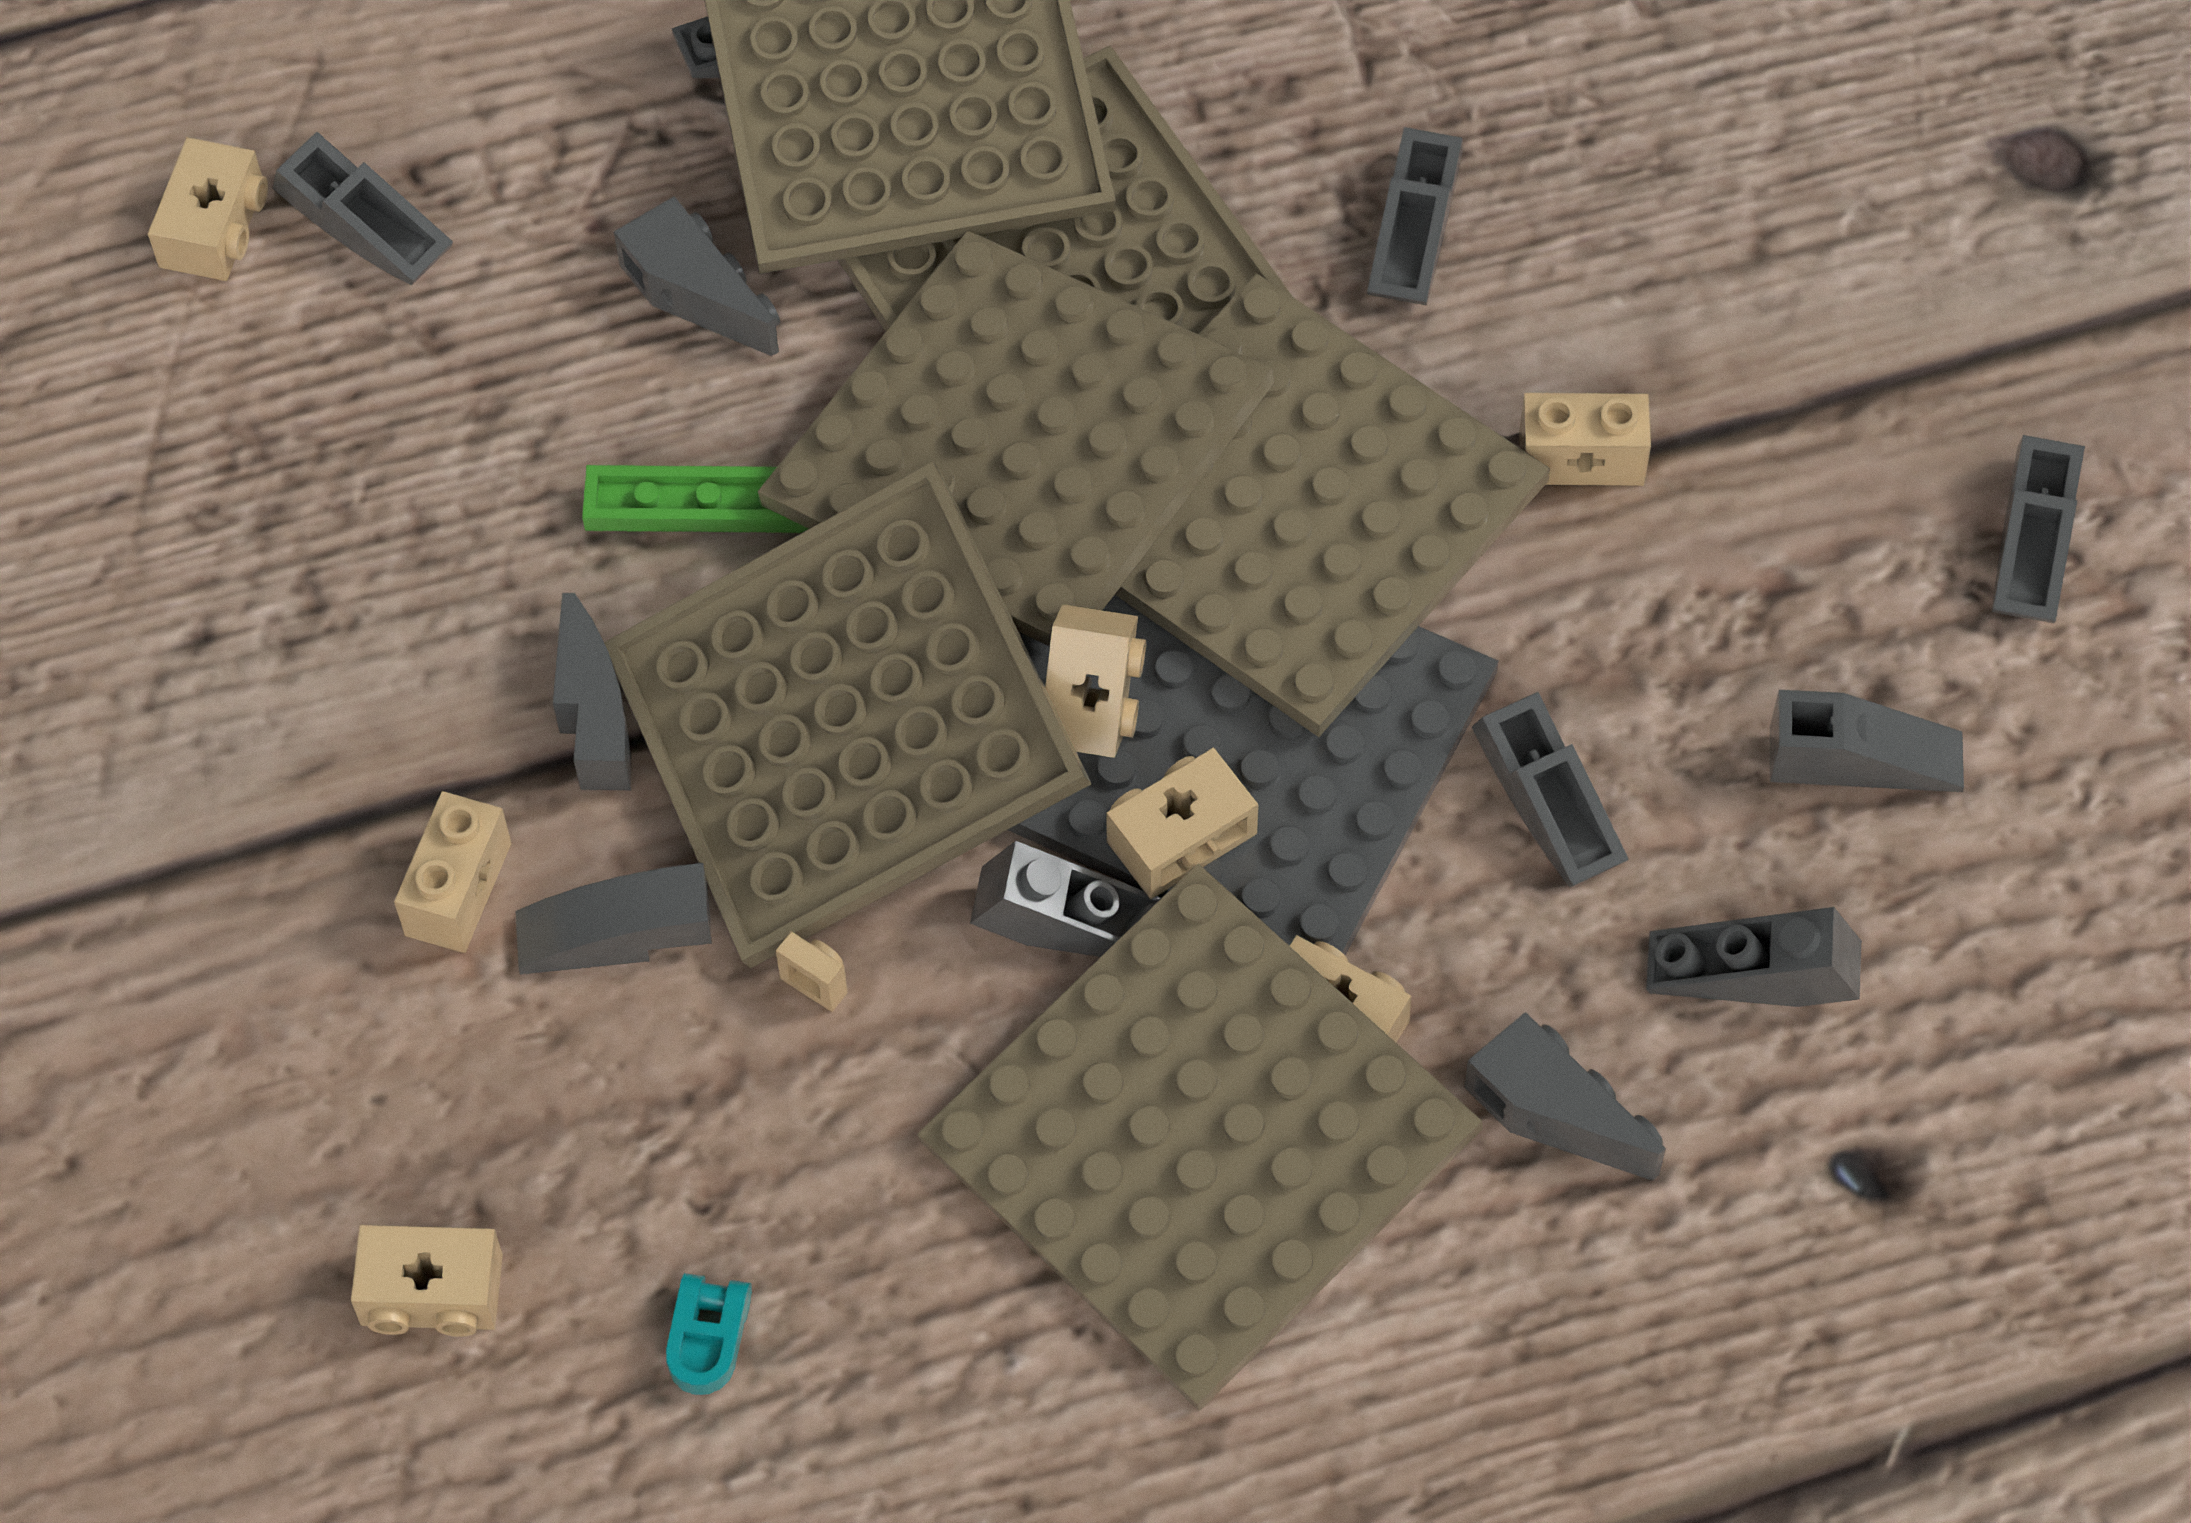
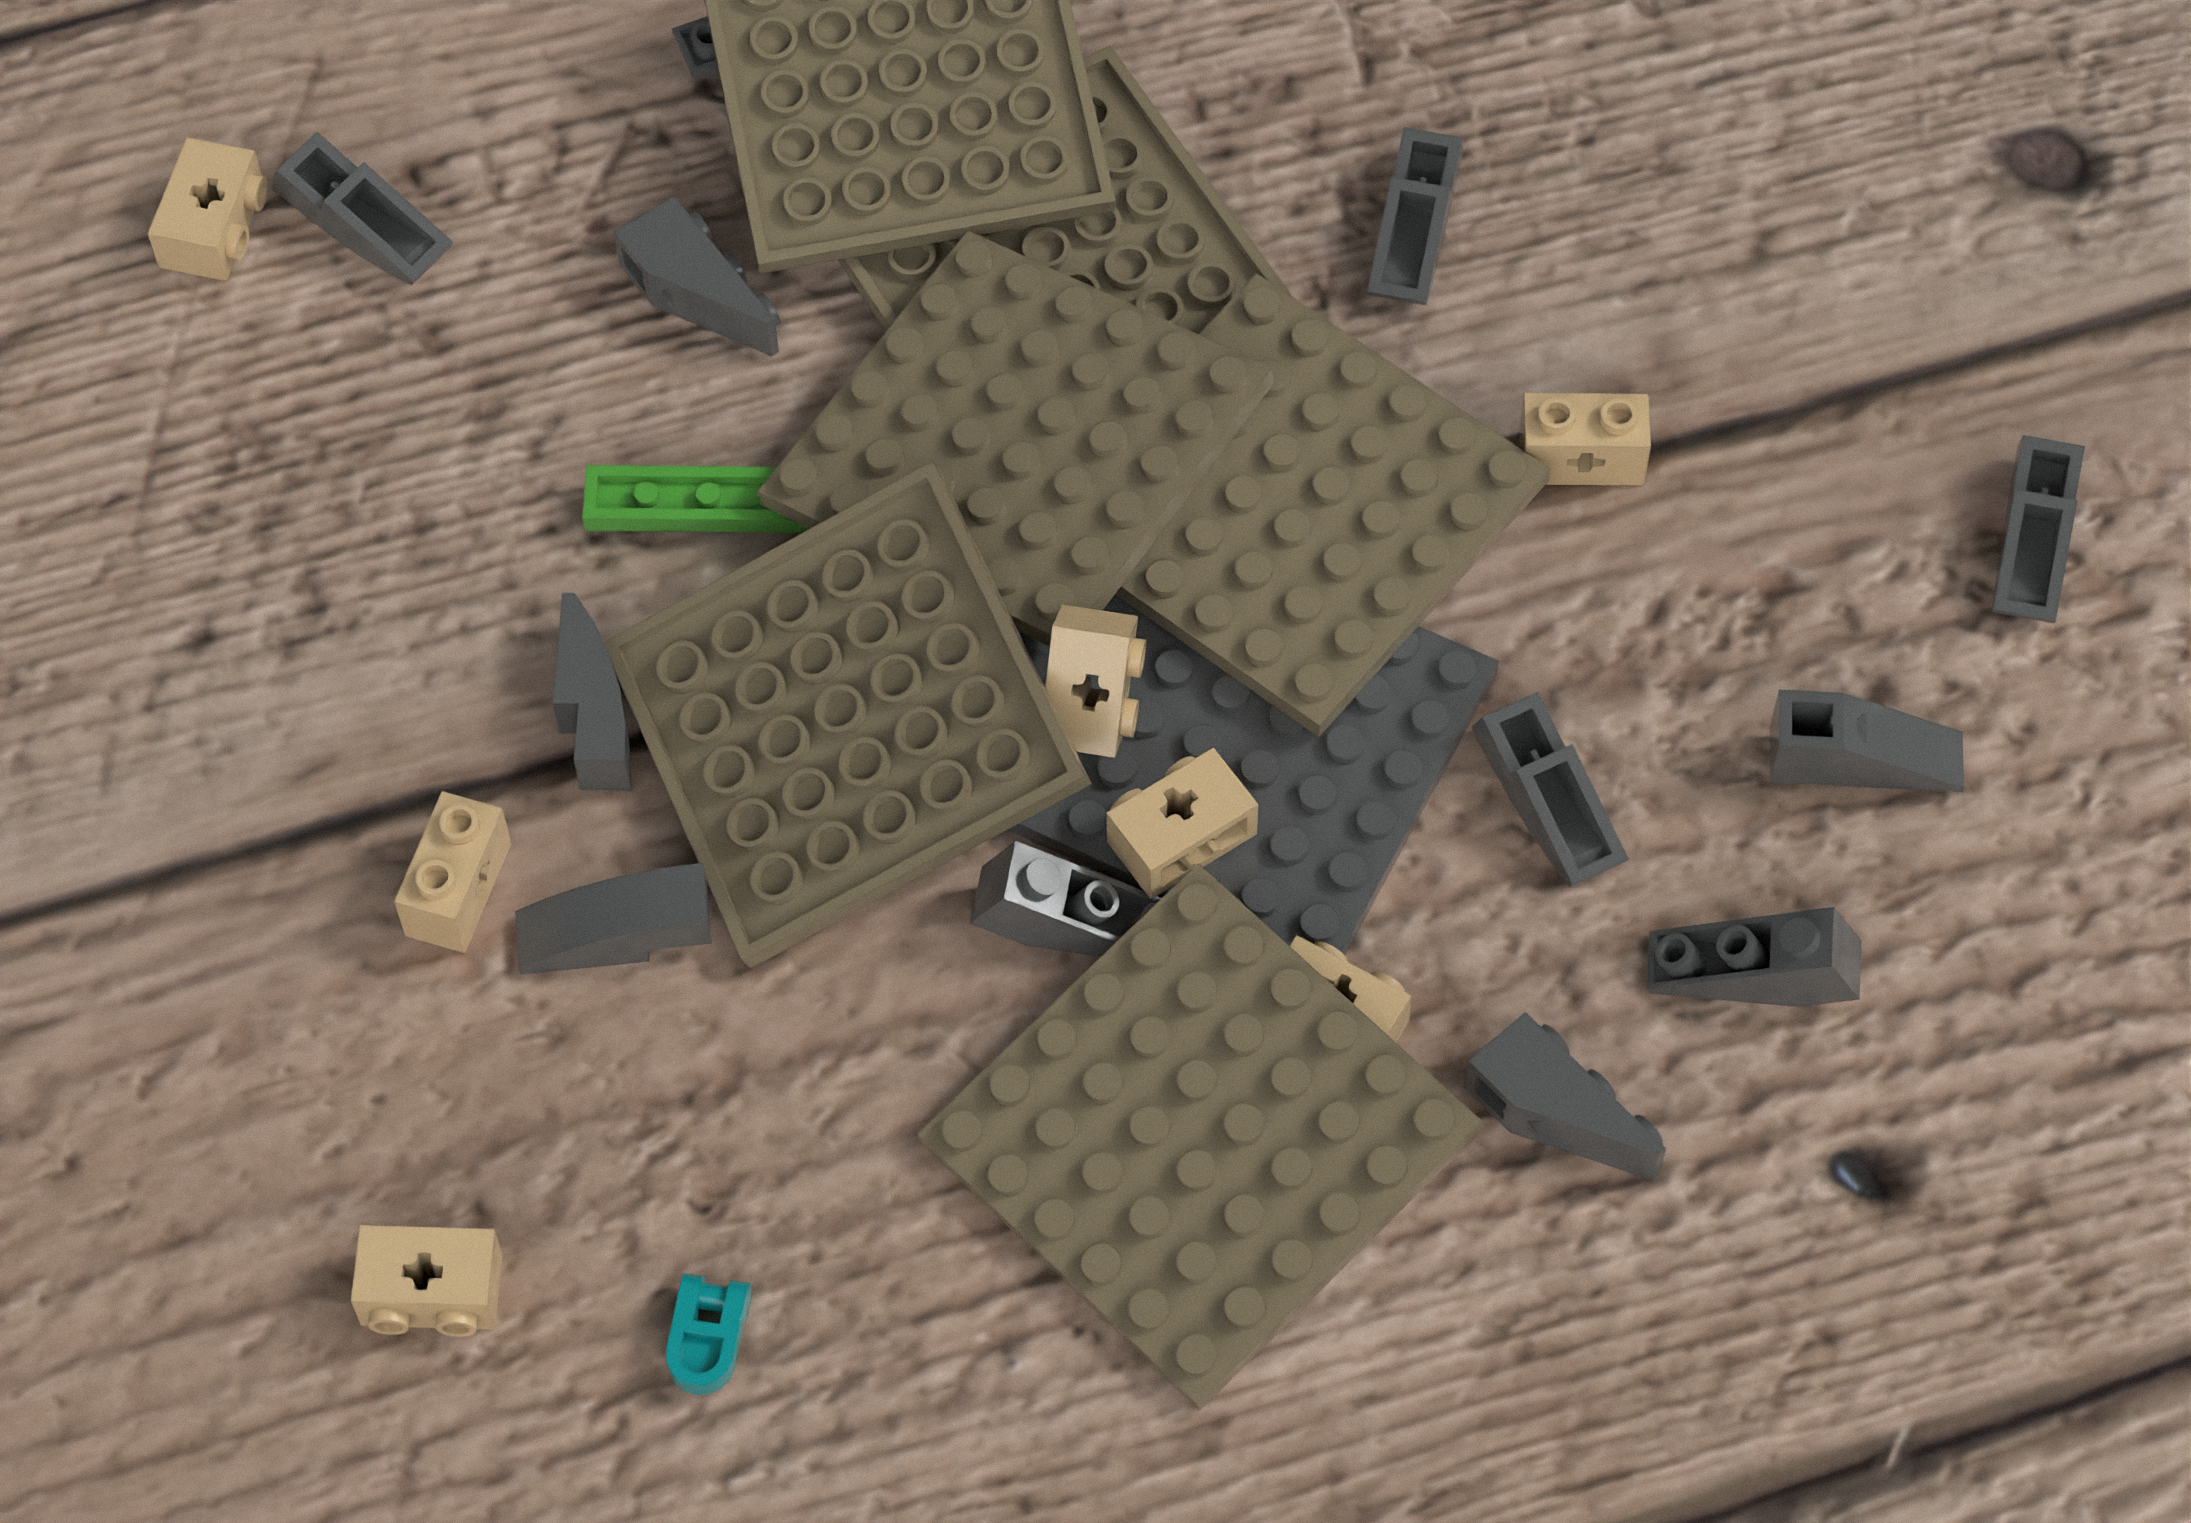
(812, 970): tan plate -> none

